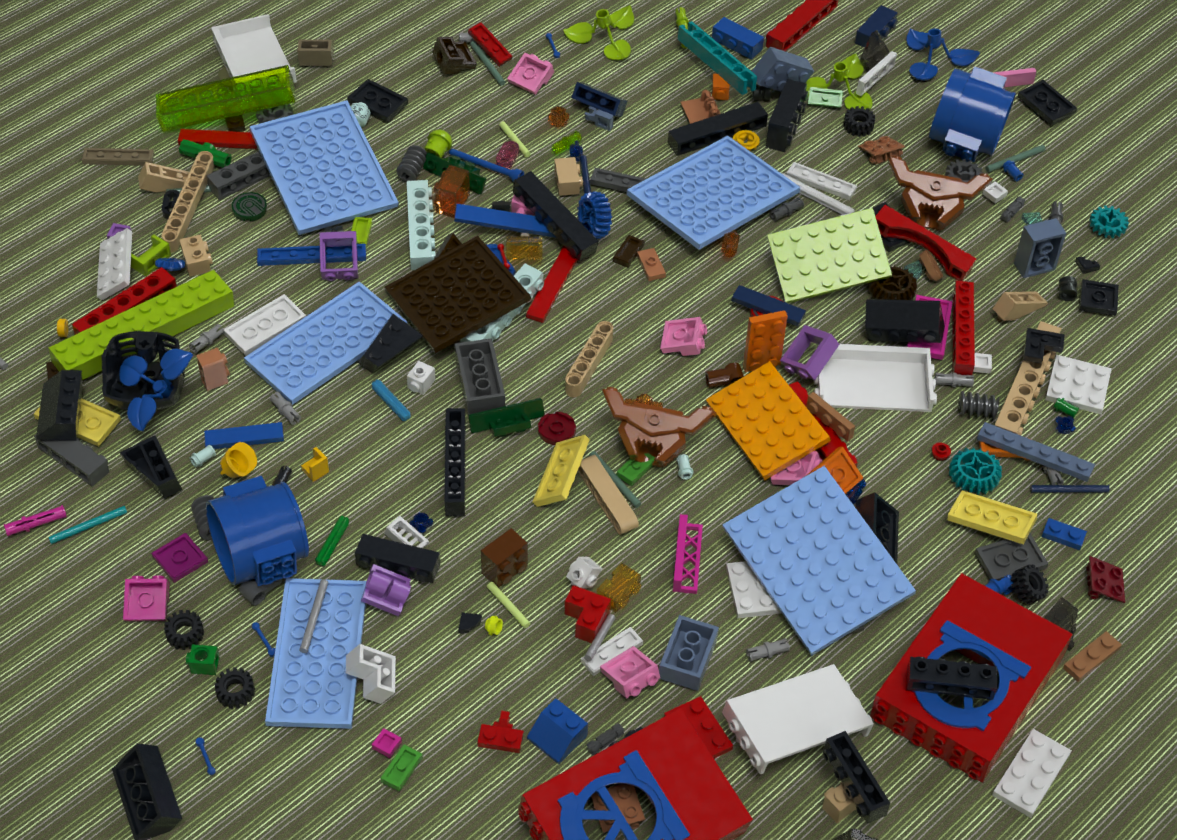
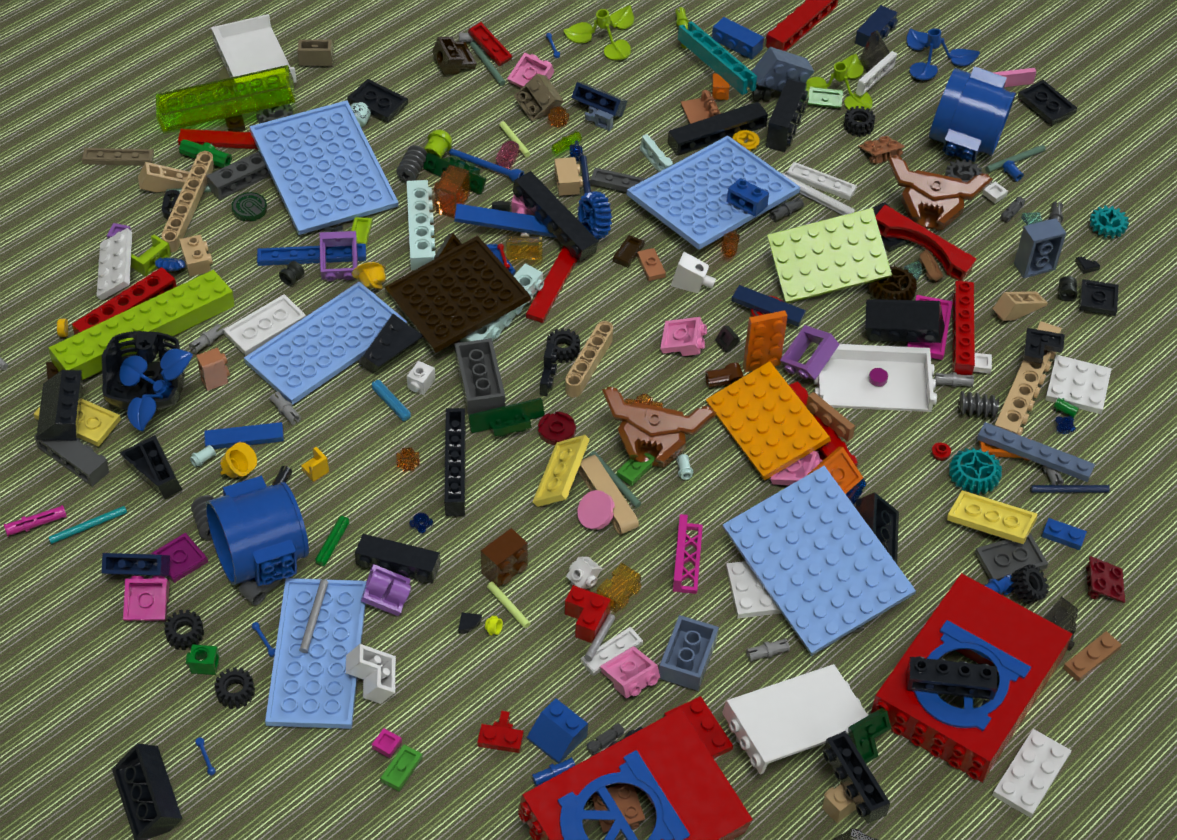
(135, 564): none -> dark blue brick
(291, 273): none -> pearl dark grey wheel
(370, 274): none -> yellow piece
(396, 536): white slope -> none
(407, 459): none -> clear orange gear
(538, 97): none -> dark tan slope
(549, 370): none -> black plate
(552, 771): none -> blue pin
(567, 338): none -> black tyre
(595, 510): none -> bright pink tile
(654, 154): none -> light aqua hinge
(692, 274): none -> white torso
(727, 338): none -> pearl dark grey tile
(747, 197): none -> blue brick
(865, 730): none -> dark green plate
(878, 377): none -> magenta tile

